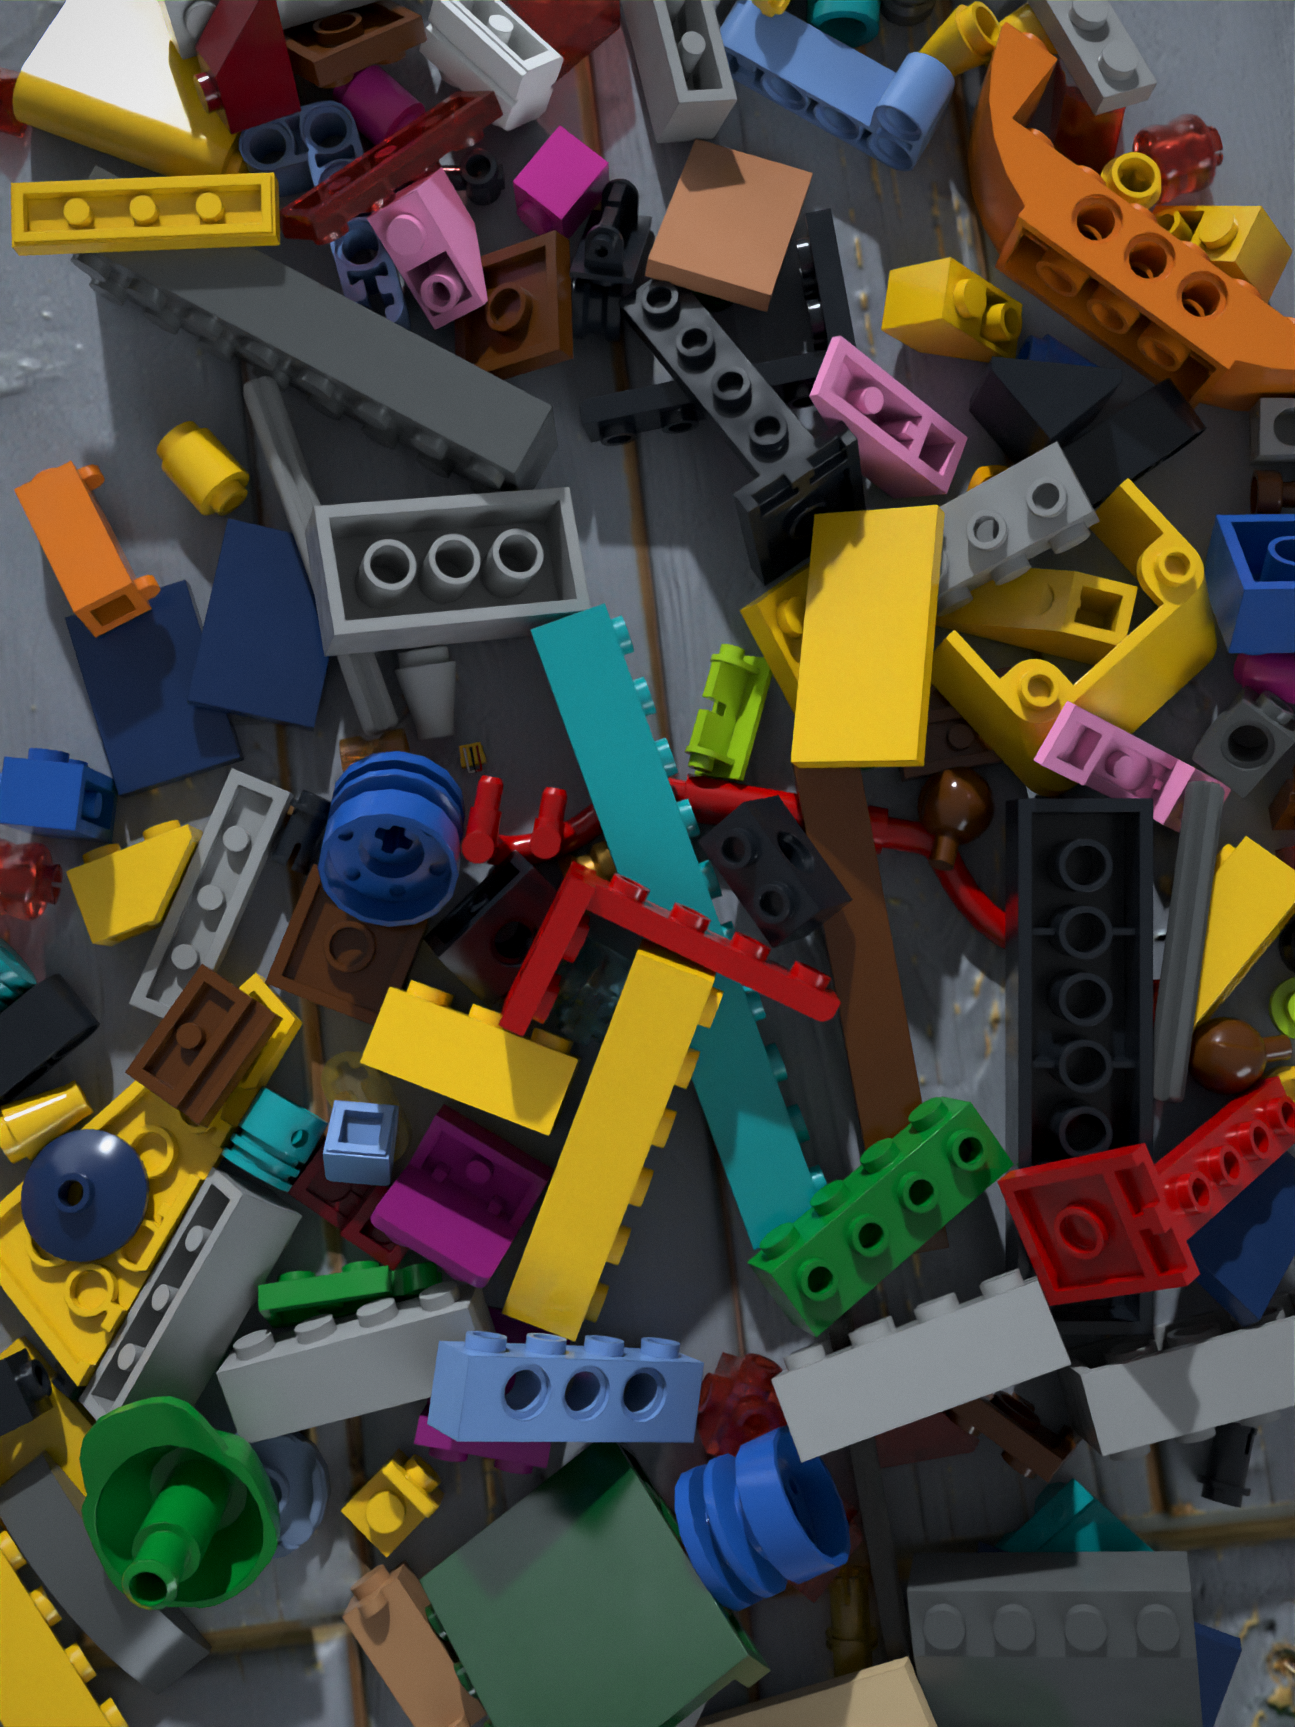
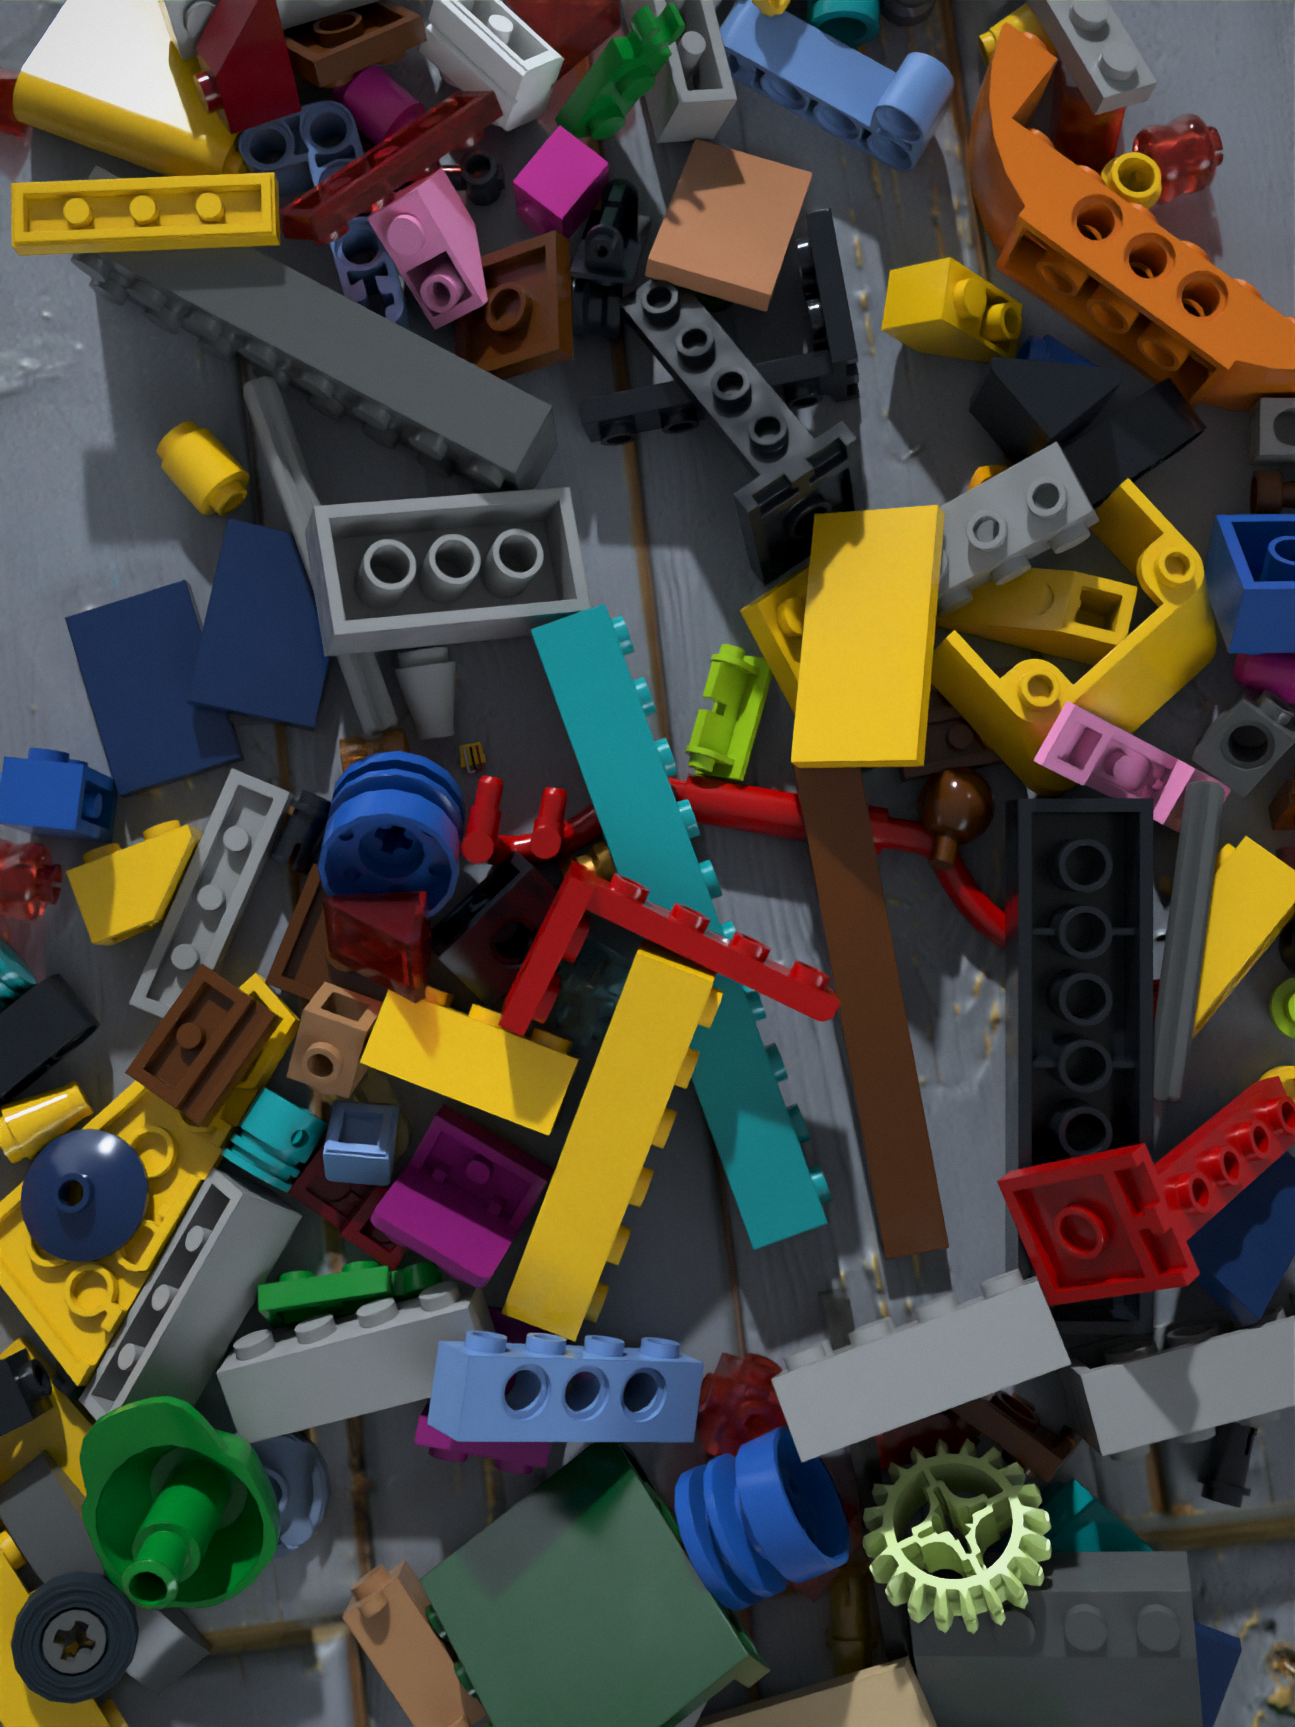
(57, 1605): none -> black bush
(84, 547): orange brick -> none
(333, 1040): none -> medium nougat brick
(382, 938): none -> clear red slope
(395, 1500): yellow bracket -> none
(621, 75): none -> green plate
(774, 870): black brick -> none
(879, 1213): green brick -> none
(899, 437): bright pink slope -> none
(964, 38): yellow cone -> none
(1000, 1504): none -> yellowish green gear
(1232, 1055): reddish brown piece -> none
(1235, 238): yellow slope -> none

